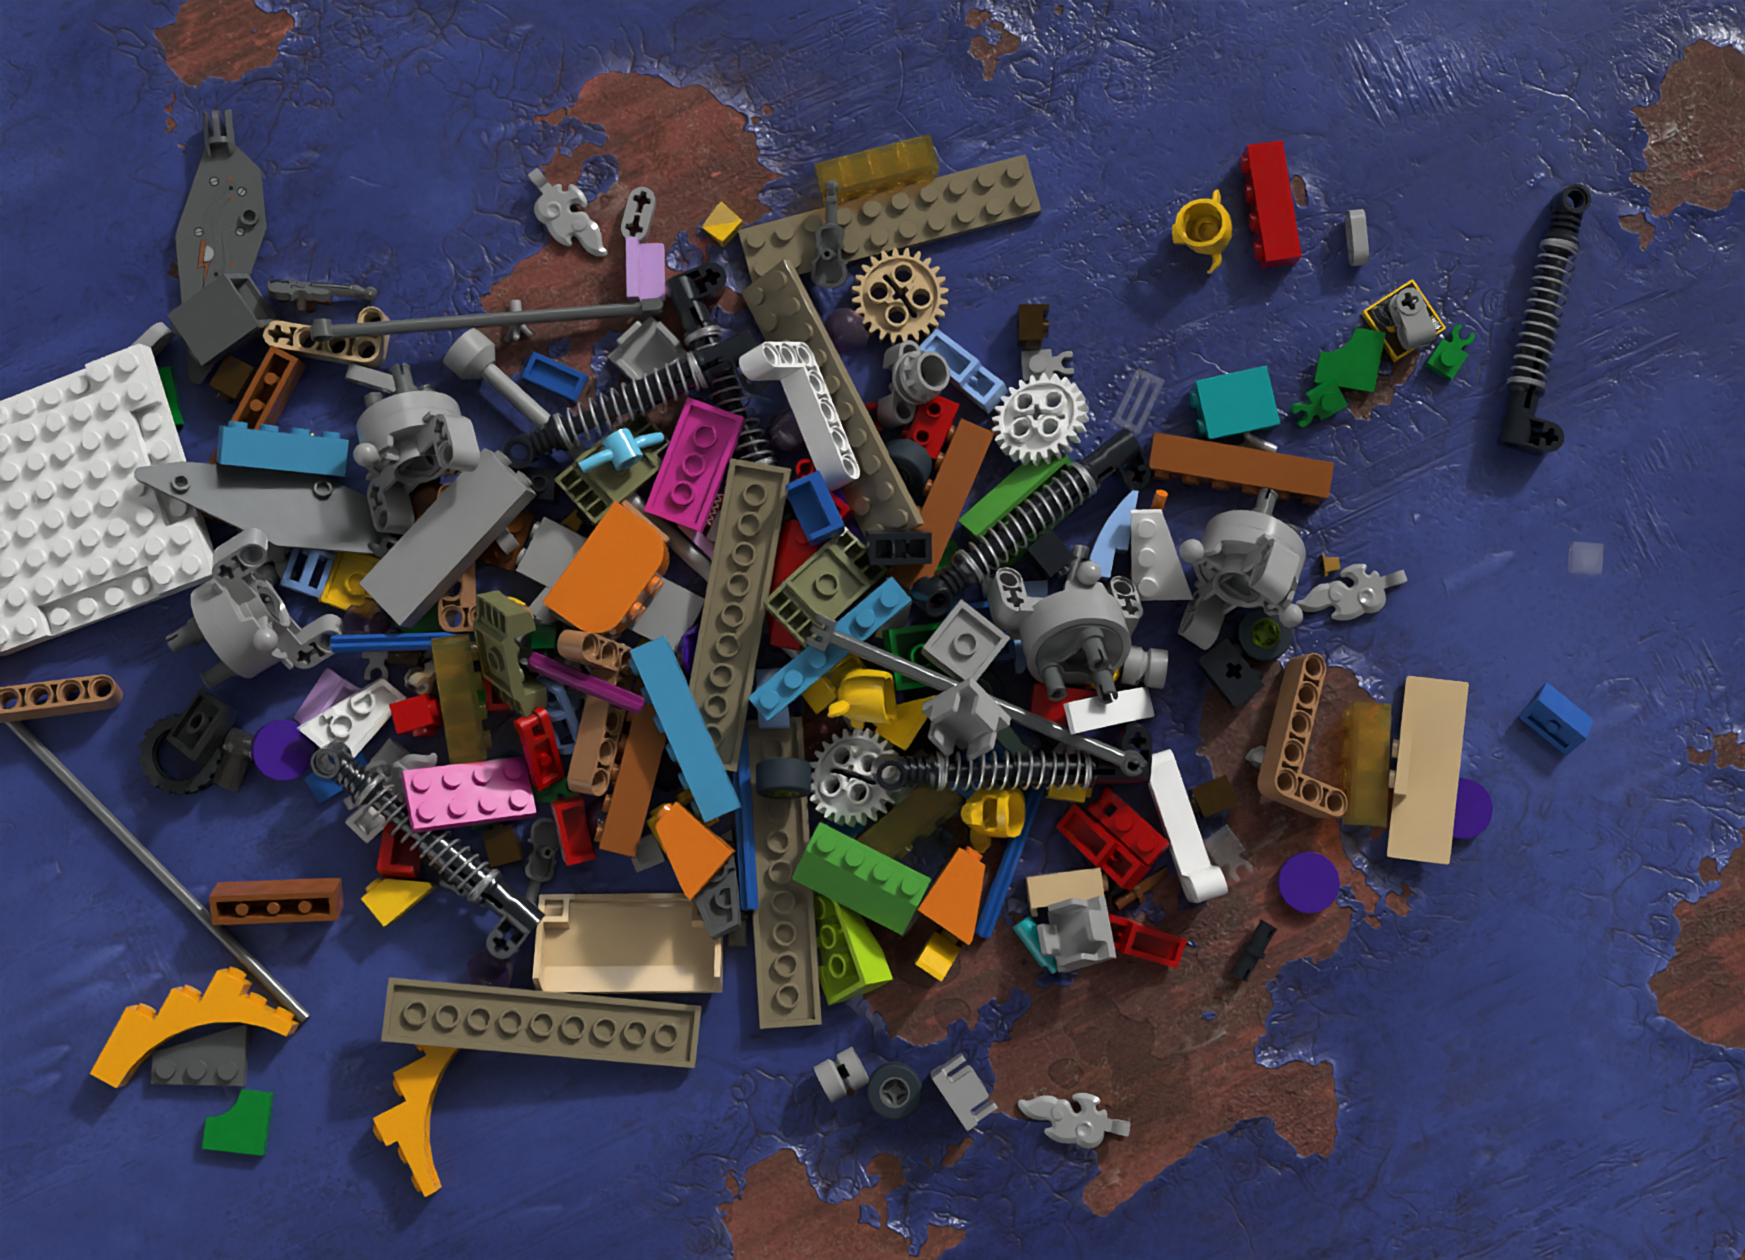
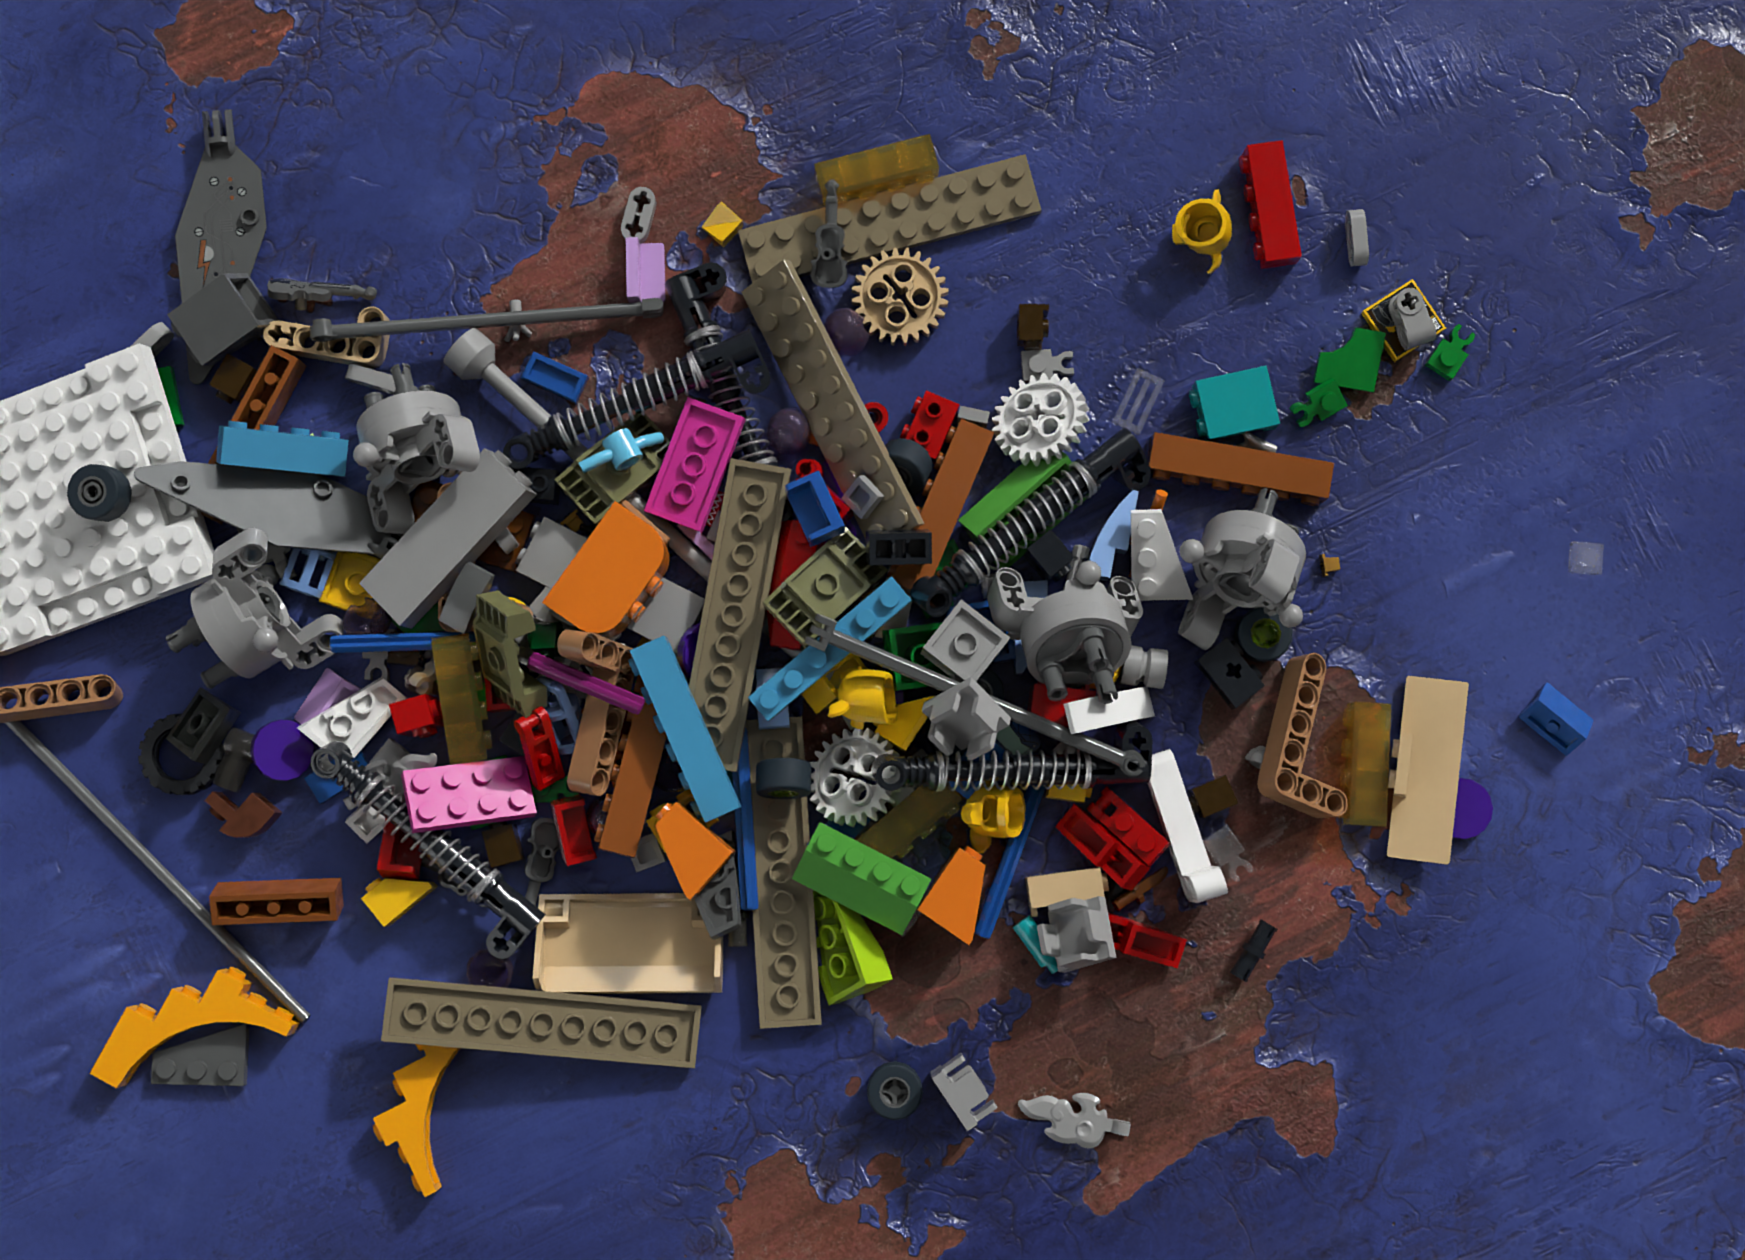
(111, 494): none -> black wheel
(243, 1127): green tile -> none
(249, 819): none -> copper brick
(460, 605): none -> dark grey slope
(554, 211): light grey piece -> none
(646, 348): light grey panel -> none
(811, 404): white beam -> none
(832, 1080): light grey wheel -> none
(862, 497): none -> light grey tile
(916, 380): light grey beam -> none
(938, 954): yellow slope -> none
(967, 372): light blue slope -> none
(974, 416): none -> light grey tile
(1308, 882): dark purple tile -> none
(1364, 596): light grey piece -> none
(1539, 330): black piece -> none

